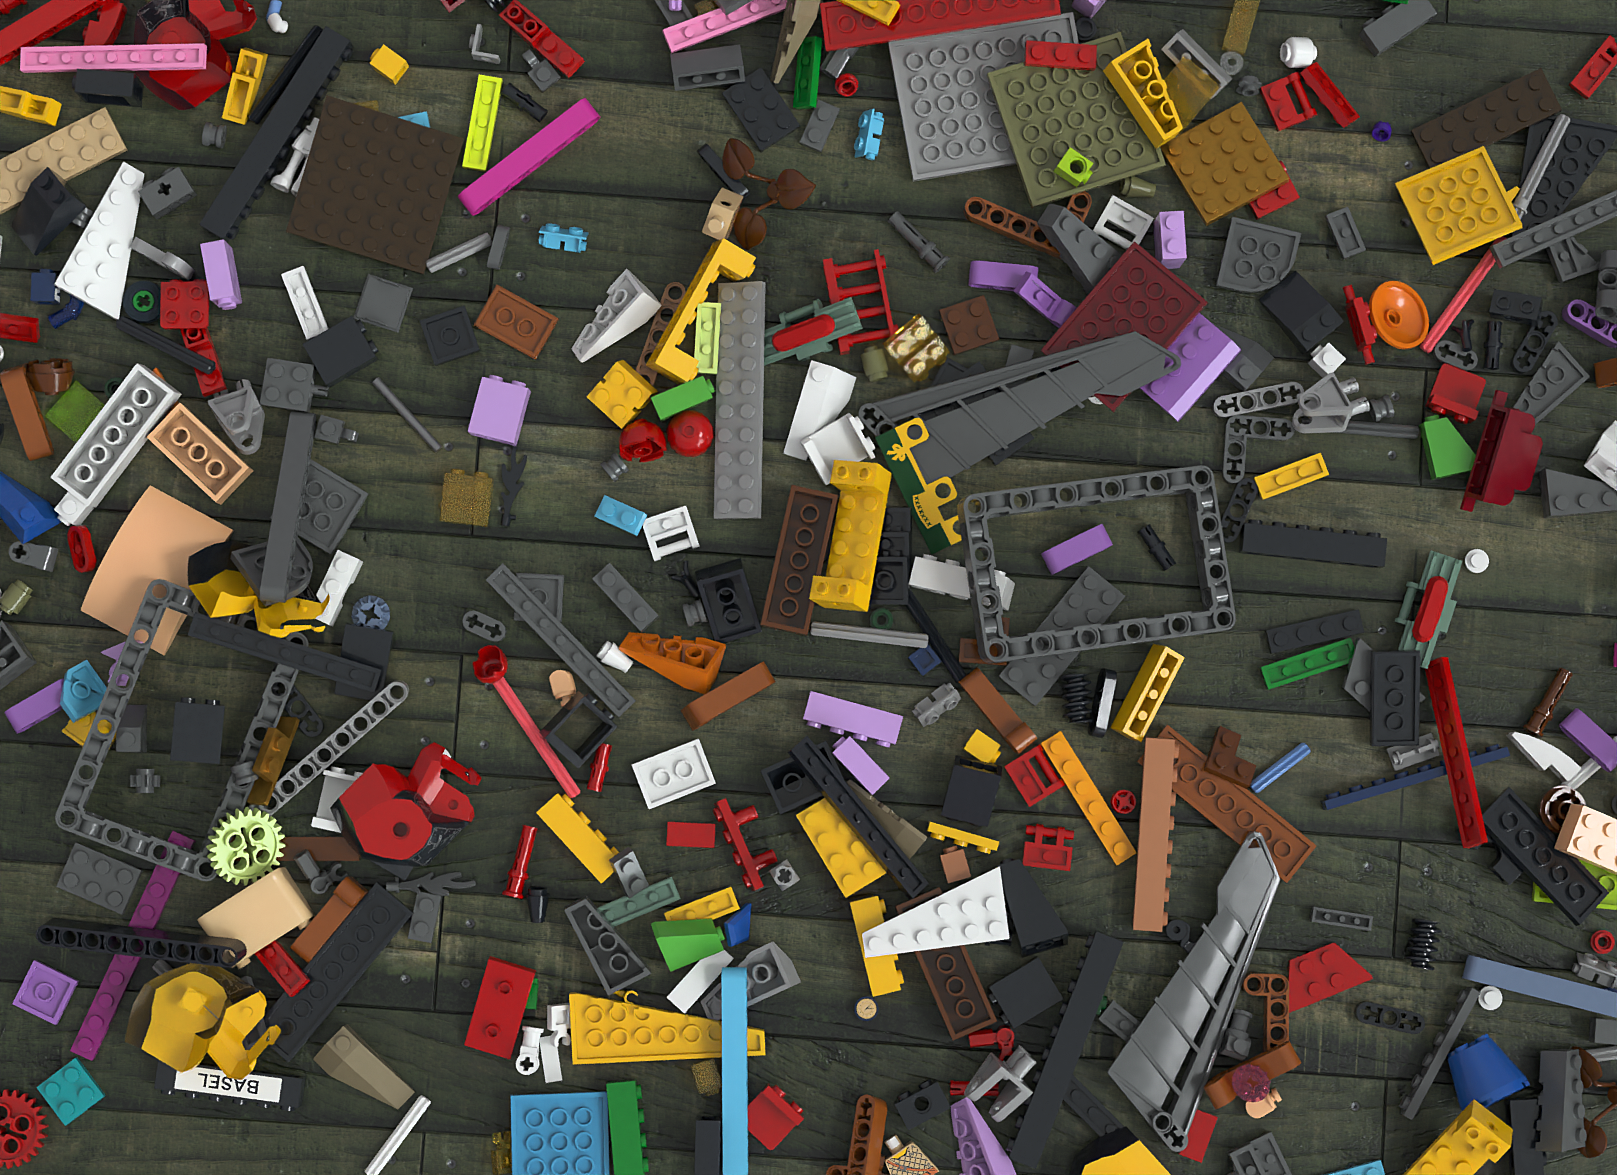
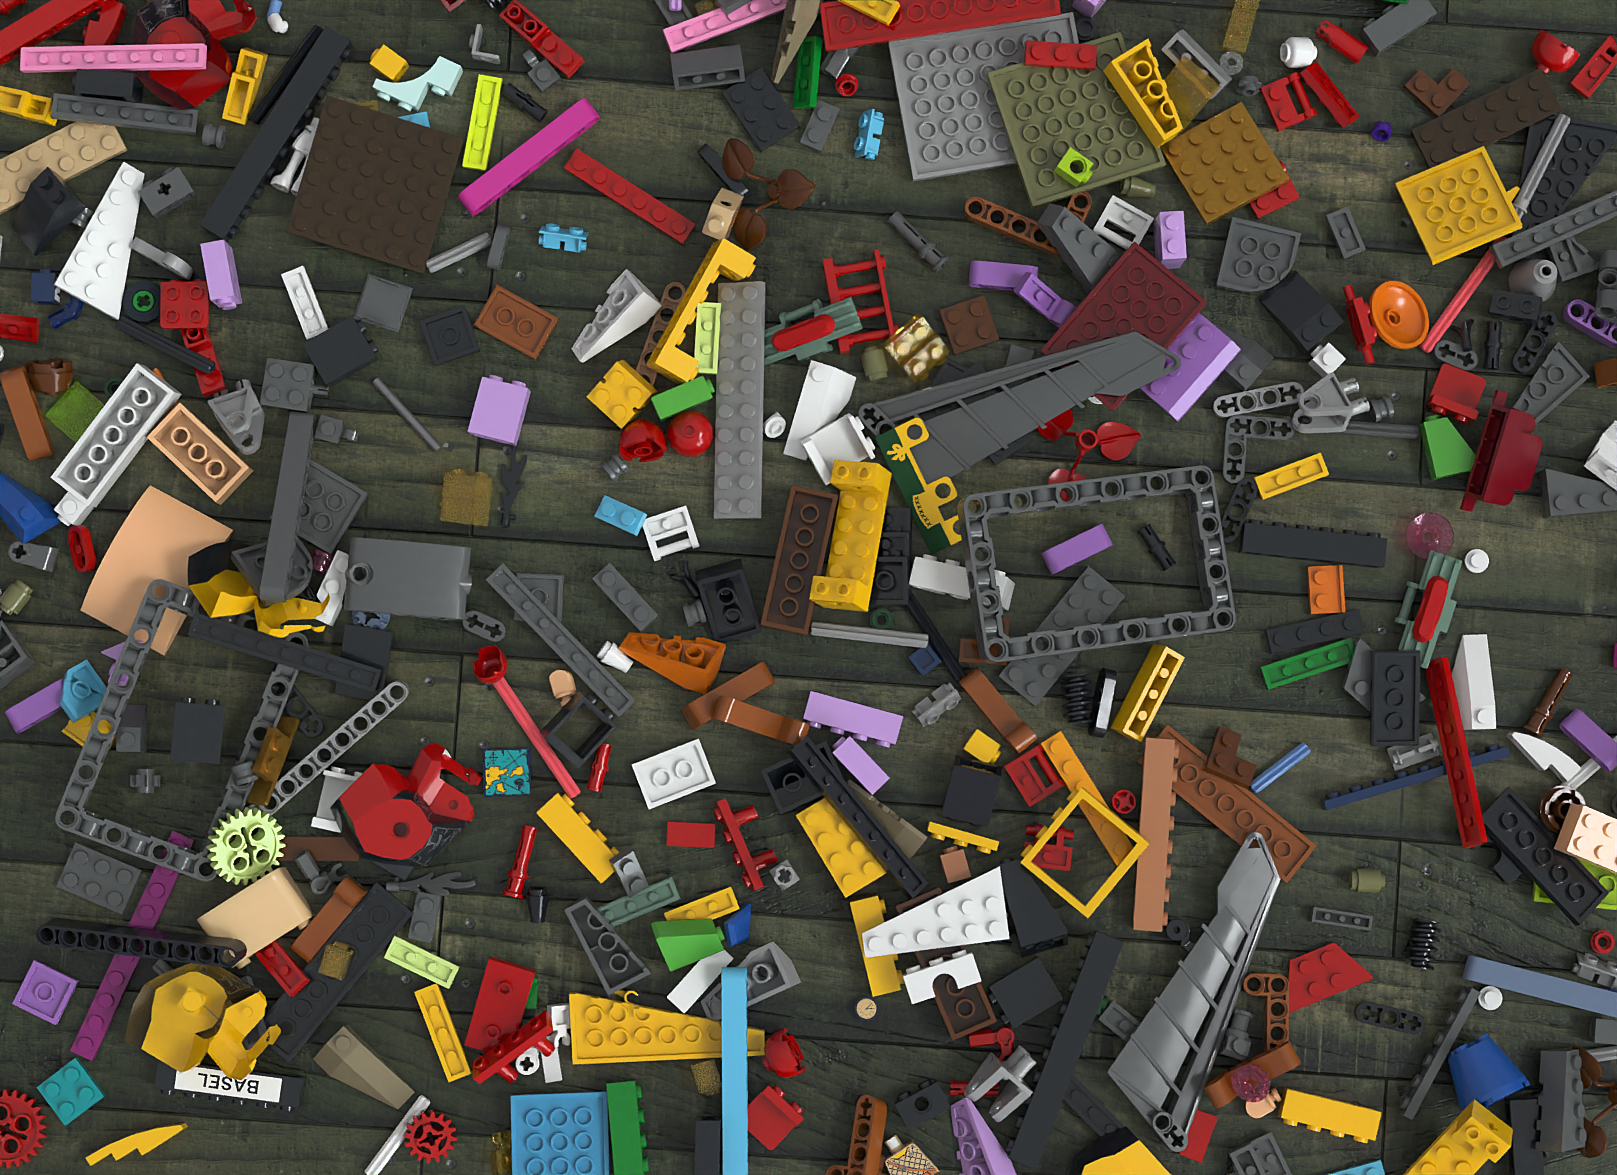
(124, 114): none -> dark grey plate
(143, 1141): none -> yellow slope
(321, 561): none -> clear pink wheel
(336, 960): none -> clear yellow brick
(408, 578): none -> dark grey panel
(409, 95): none -> light aqua arch
(422, 962): none -> yellowish green plate
(439, 1133): none -> red gear
(443, 1032): none -> yellow plate
(507, 772): none -> tile
(522, 1039): none -> red plate
(629, 196): none -> red plate
(760, 720): none -> dark orange beam
(774, 425): none -> white plate
(783, 1055): none -> red cylinder
(920, 981): none -> white arch
(1059, 817): none -> yellow window
(1114, 437): none -> red plant
(1326, 589): none -> orange plate
(1329, 1114): none -> yellow brick
(1342, 41): none -> red piece
(1366, 880): none -> olive brick
(1435, 96): none -> reddish brown plate
(1437, 526): none -> clear pink dish
(1474, 683): none -> white wedge
(1533, 278): none -> light grey cone
(1552, 53): none -> red cylinder

